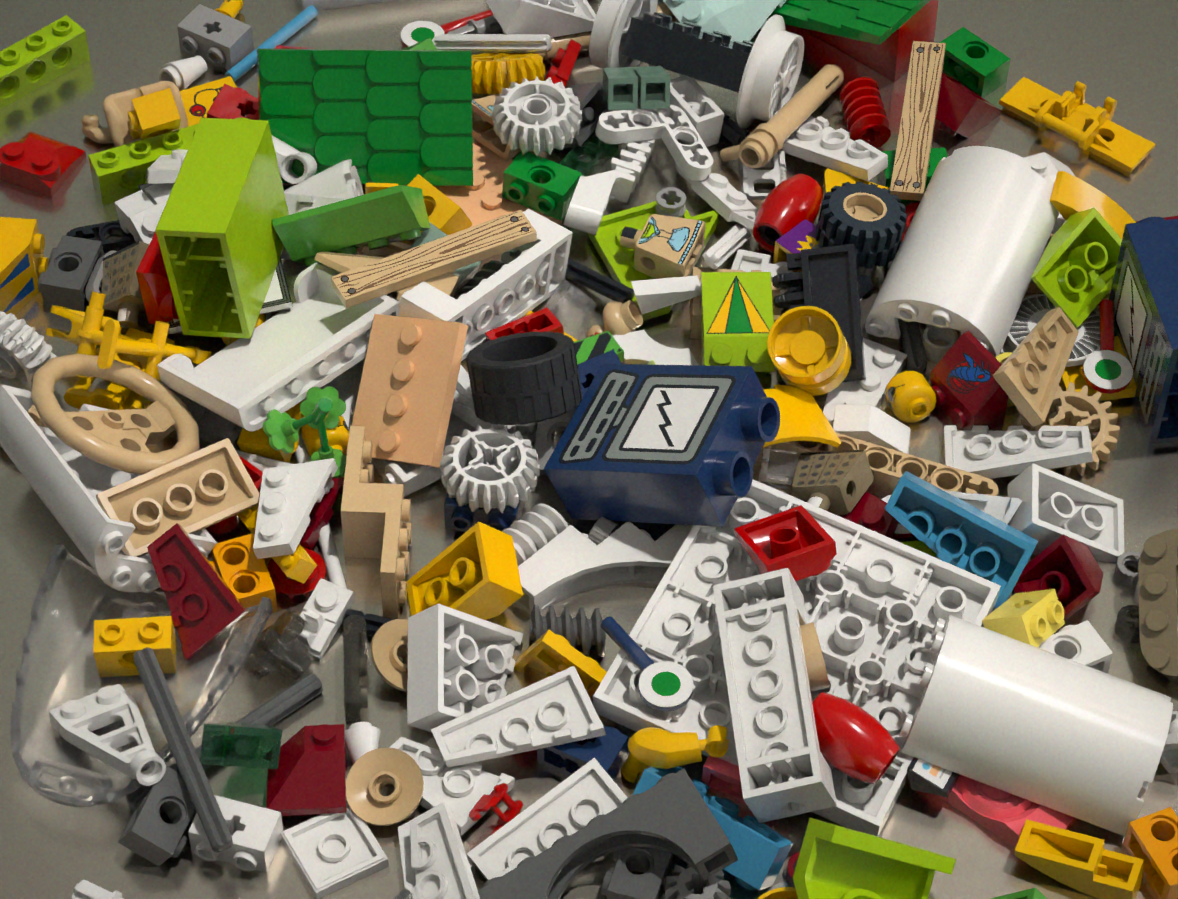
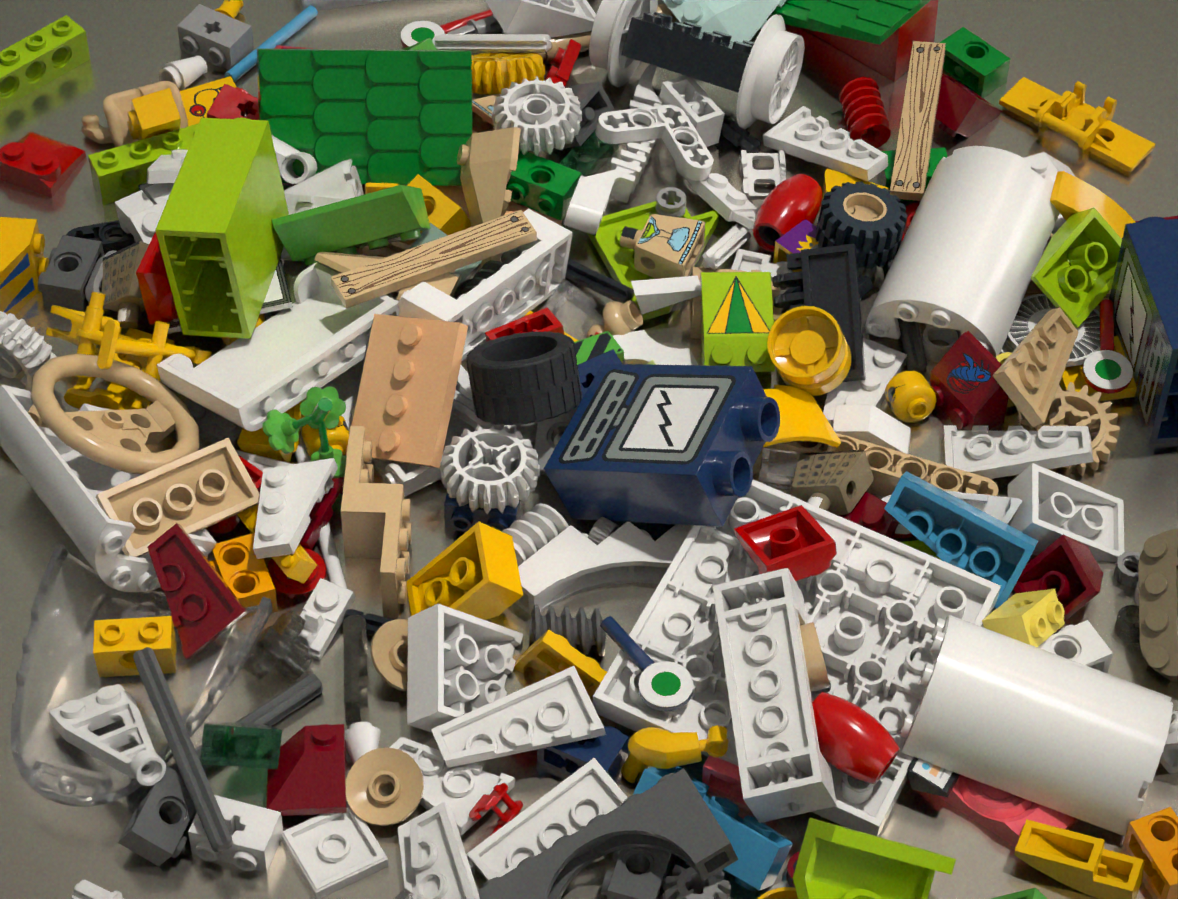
(485, 172): none -> tan wedge
(636, 86): sand green hips -> none
(770, 136): tan cylinder -> none

